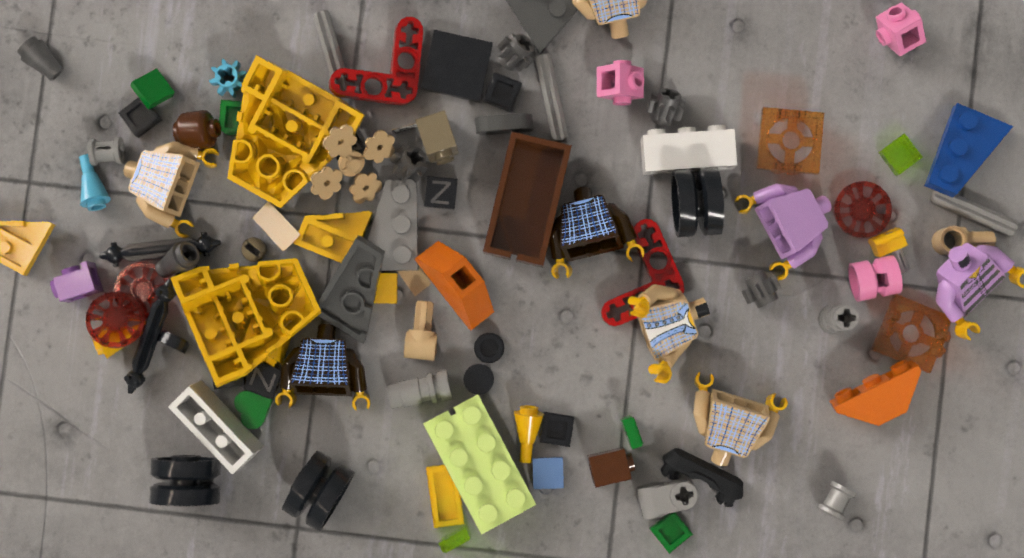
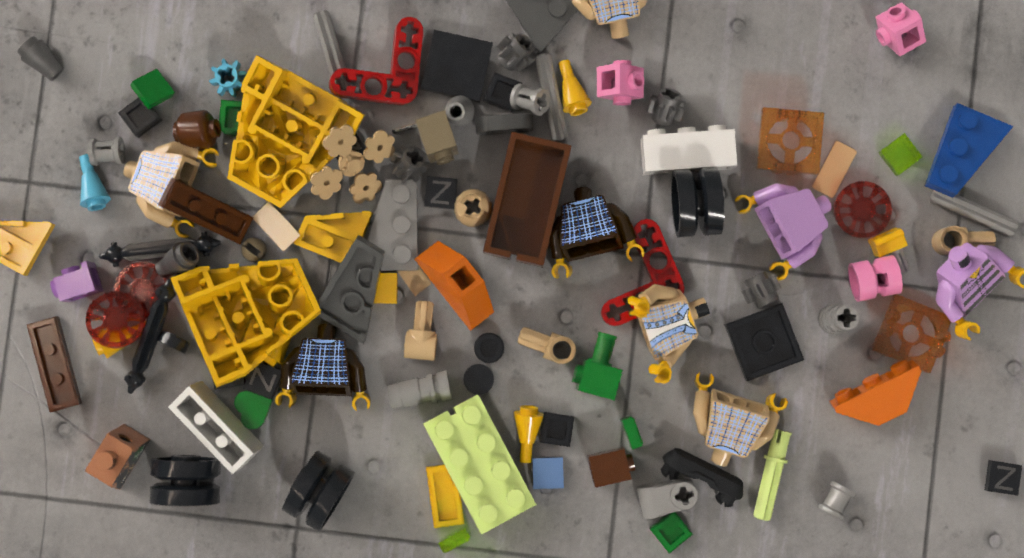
(54, 364): none -> reddish brown tile
(117, 457): none -> nougat torso
(205, 210): none -> reddish brown tile
(467, 107): none -> light grey cone
(471, 196): none -> tan piece
(529, 99): none -> light grey bush
(545, 344): none -> tan axle
(573, 95): none -> yellow cone
(597, 374): none -> green brick
(764, 342): none -> black tile
(771, 475): none -> yellowish green axle
(834, 169): none -> tan sticker
(1003, 477): none -> black tile

